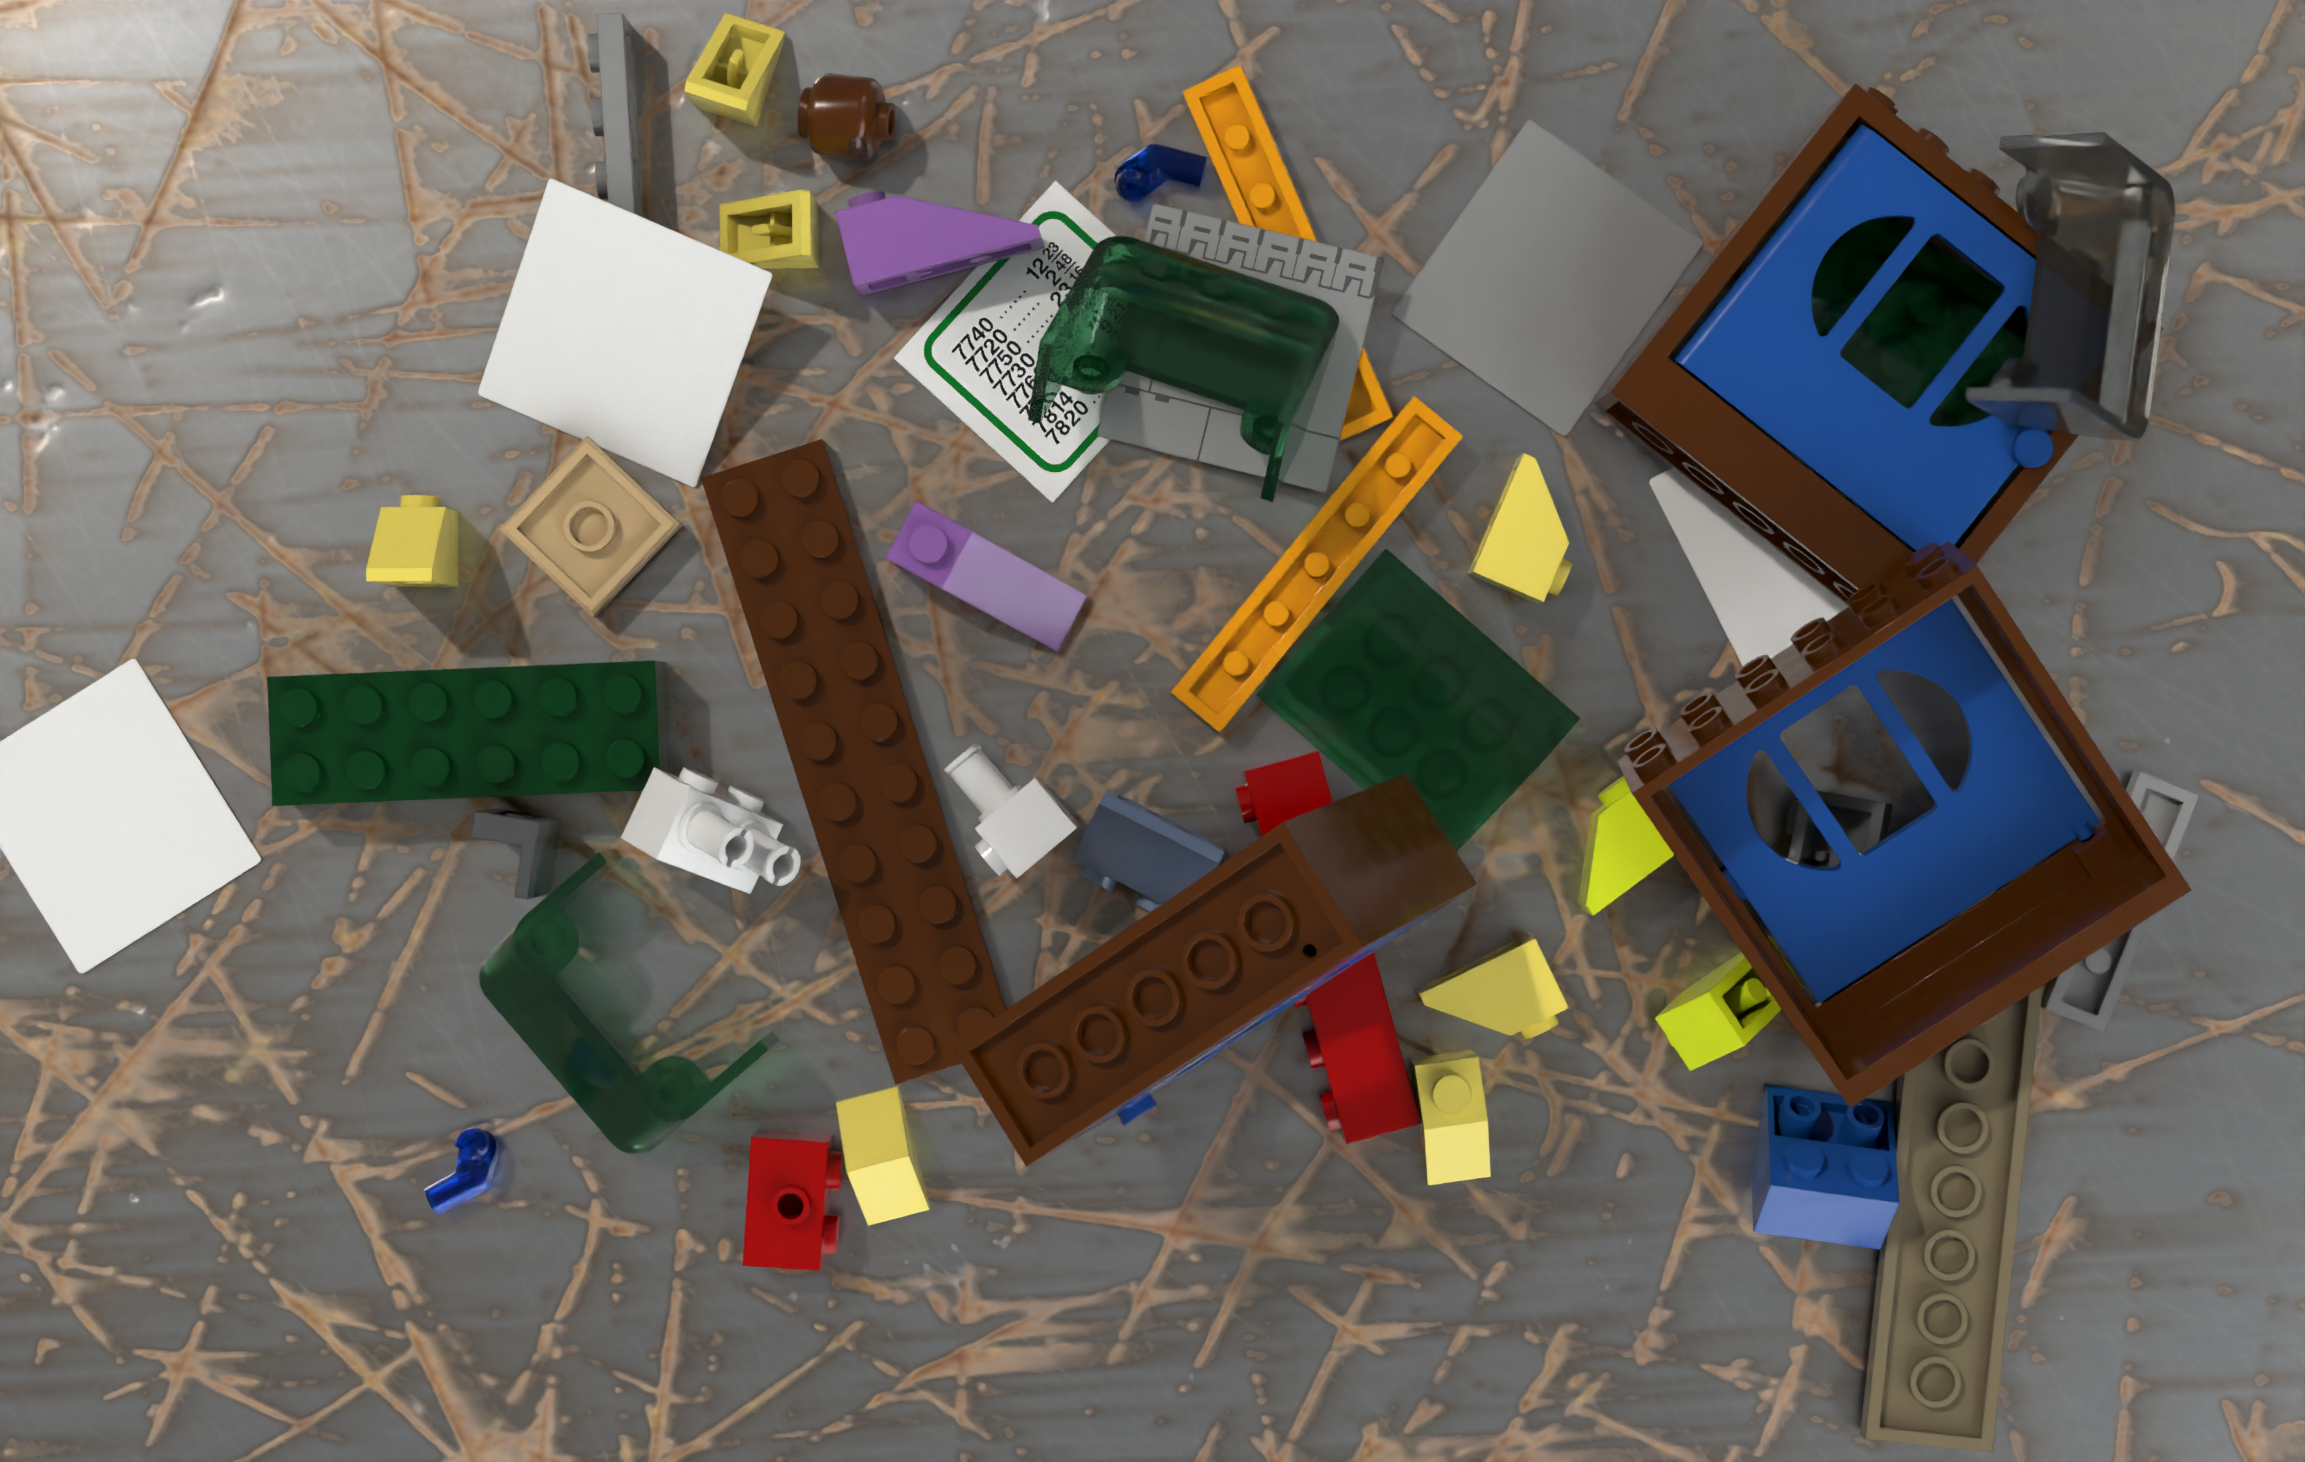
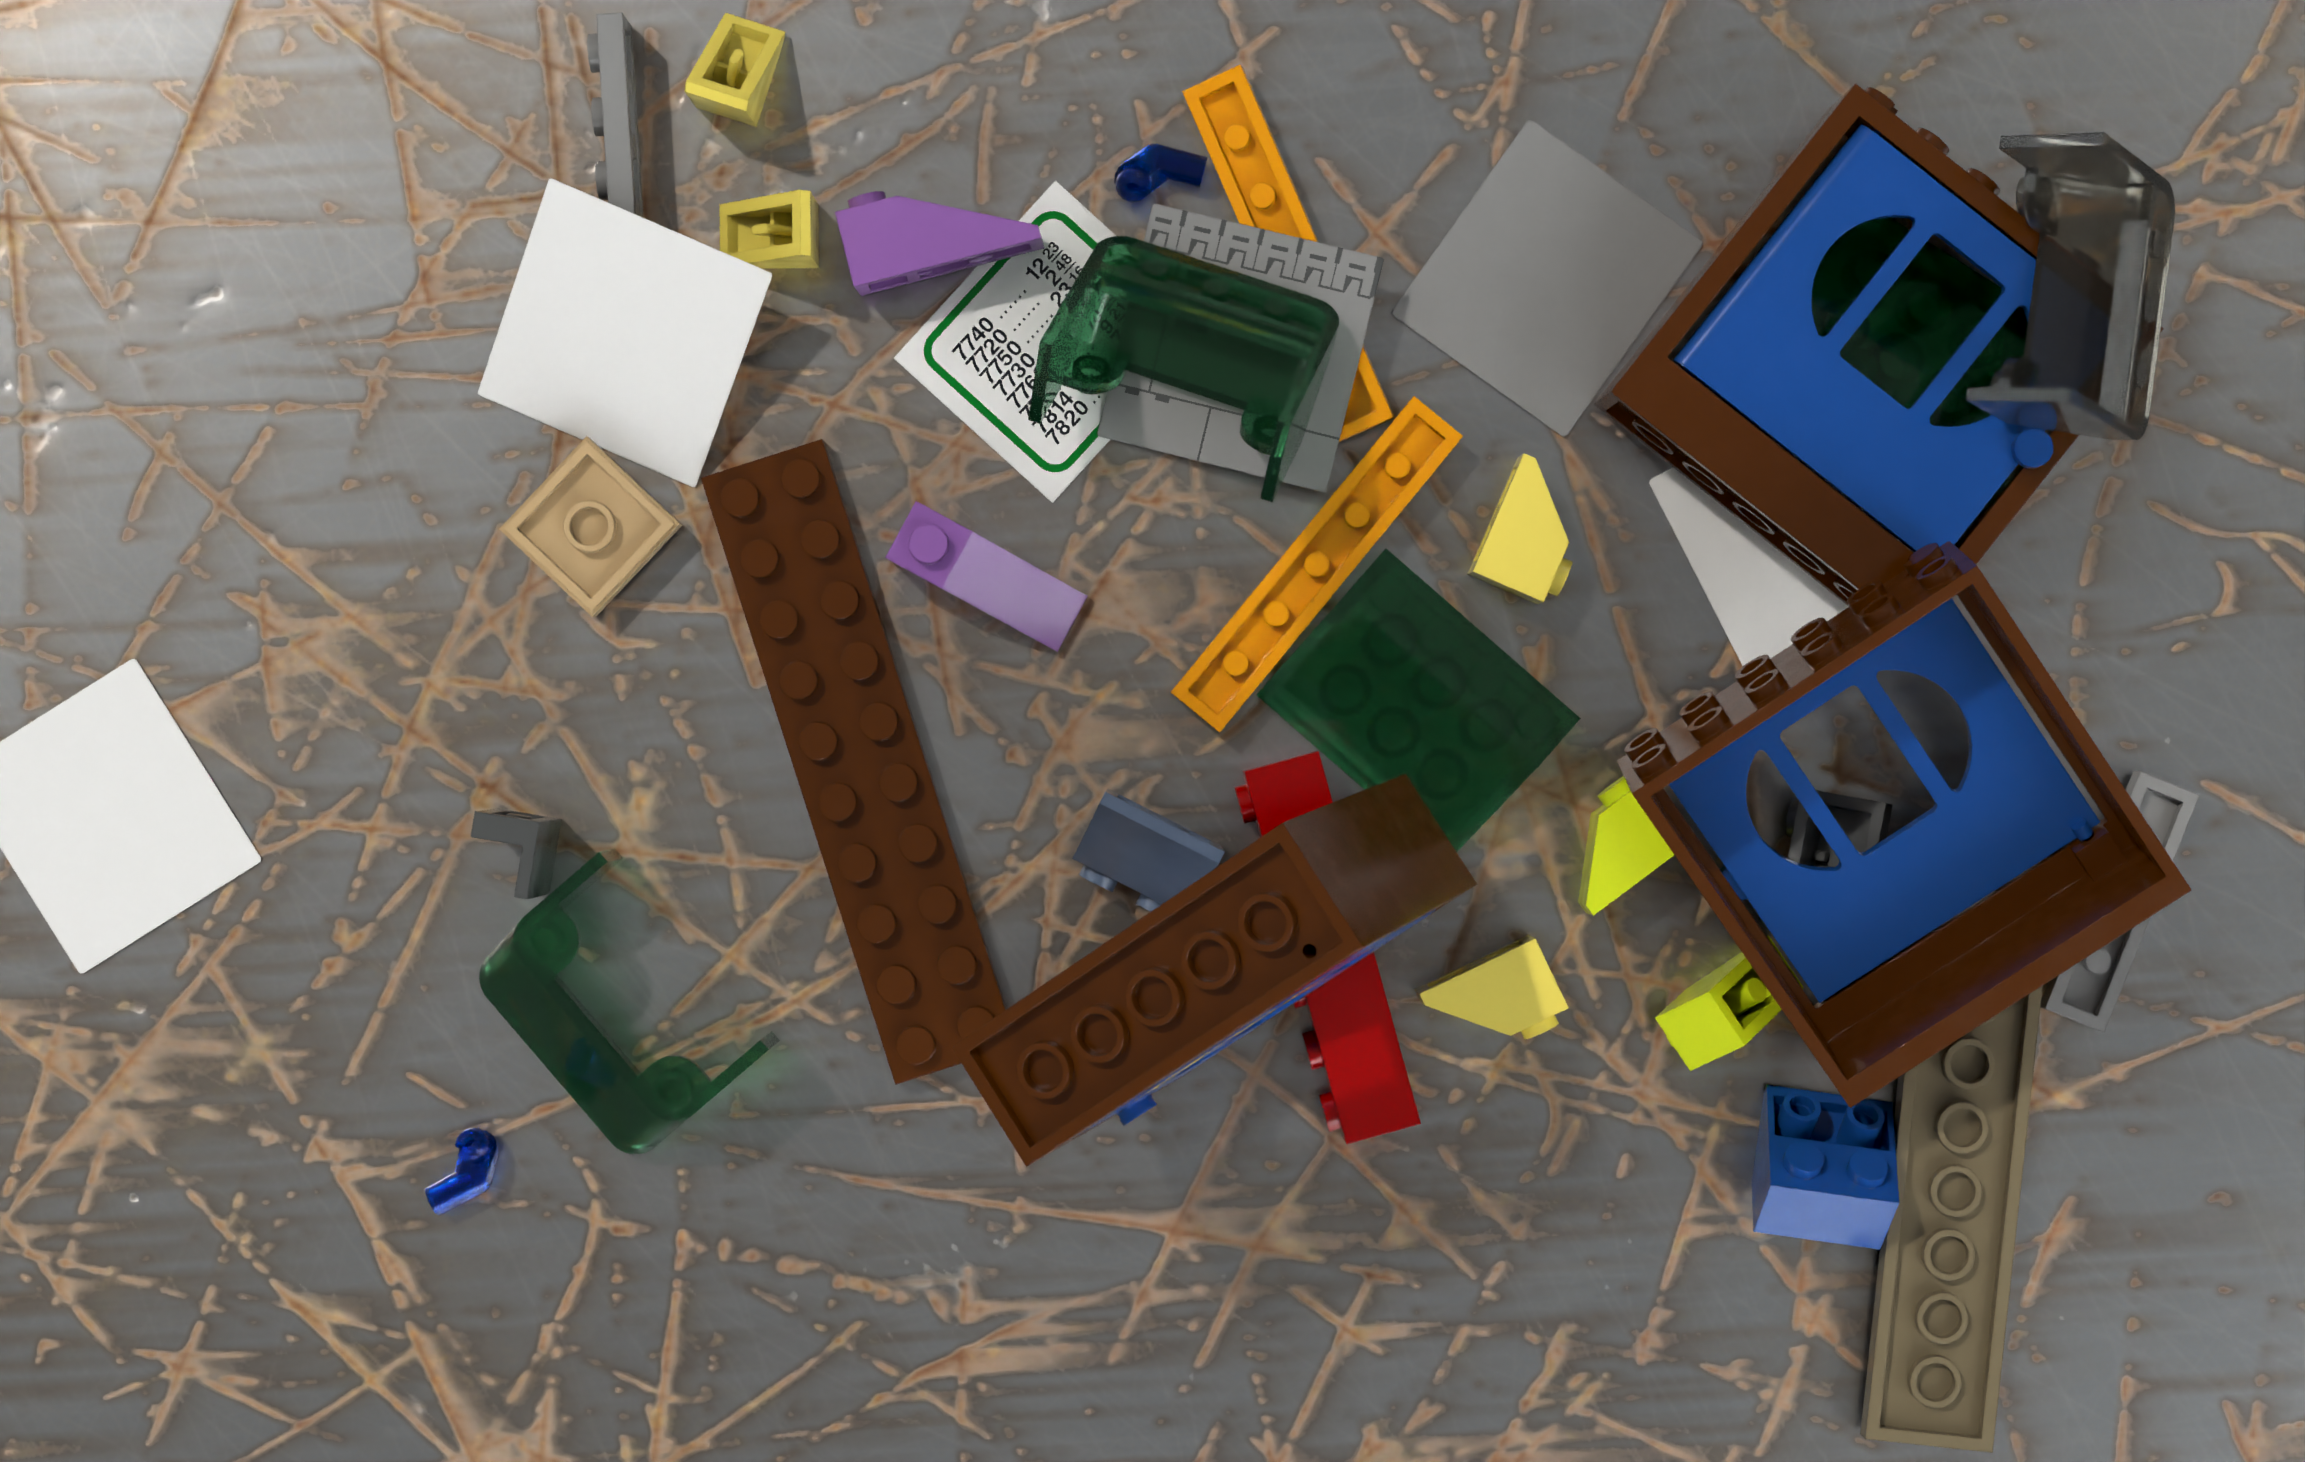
(415, 544): light yellow slope -> none
(467, 732): dark green brick -> none
(710, 832): white brick -> none
(790, 1200): red brick -> none
(846, 117): reddish brown head -> none
(881, 1156): light yellow slope -> none
(1014, 821): white brick -> none
(1451, 1116): light yellow slope -> none

